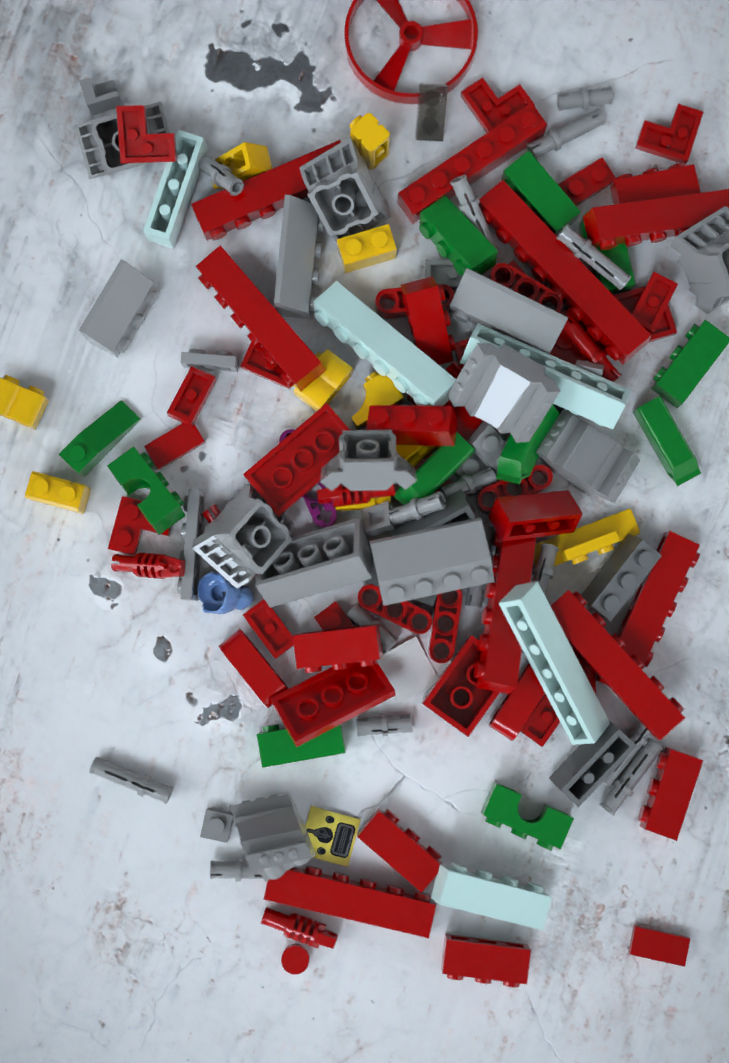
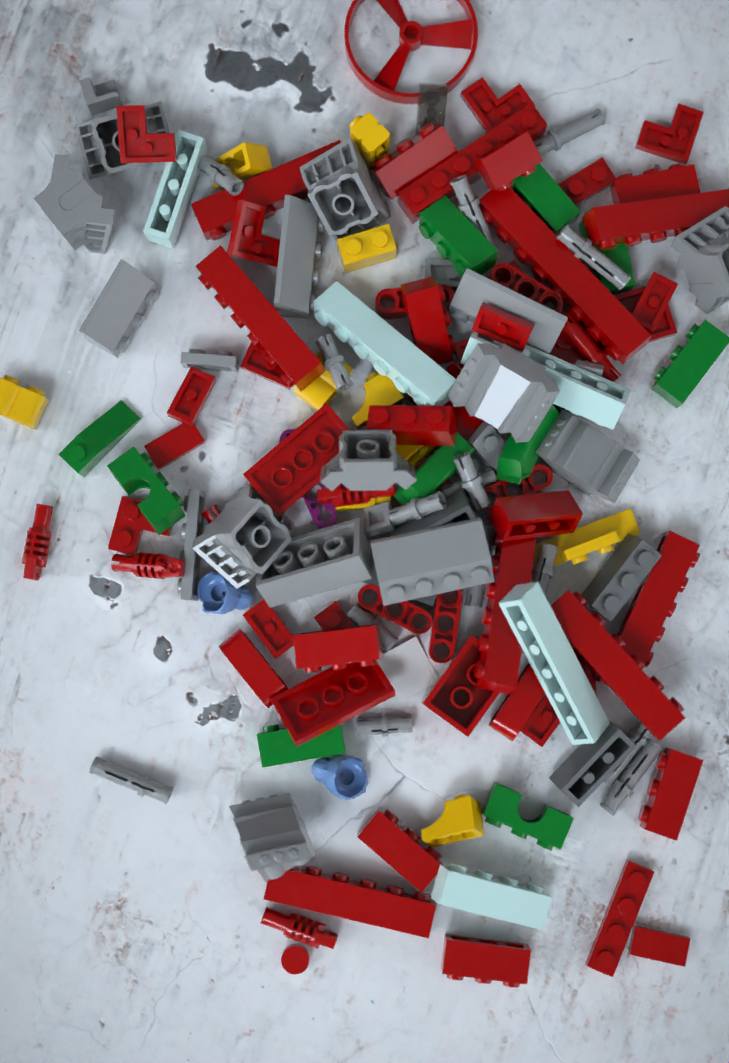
(37, 543): none -> red hinge
(57, 492): yellow brick -> none
(76, 208): none -> light grey slope
(217, 825): light grey plate -> none
(232, 870): light grey pin -> none
(246, 235): none -> red plate
(332, 835): sticker -> none
(334, 362): none -> light grey pin
(353, 780): none -> medium blue piece
(412, 159): none -> red brick
(458, 822): none -> yellow arch
(471, 480): none -> light grey pin
(502, 327): none -> red plate
(508, 160): none -> red brick
(585, 98): light grey pin -> none
(619, 918): none -> red plate
(667, 441): green piece -> none

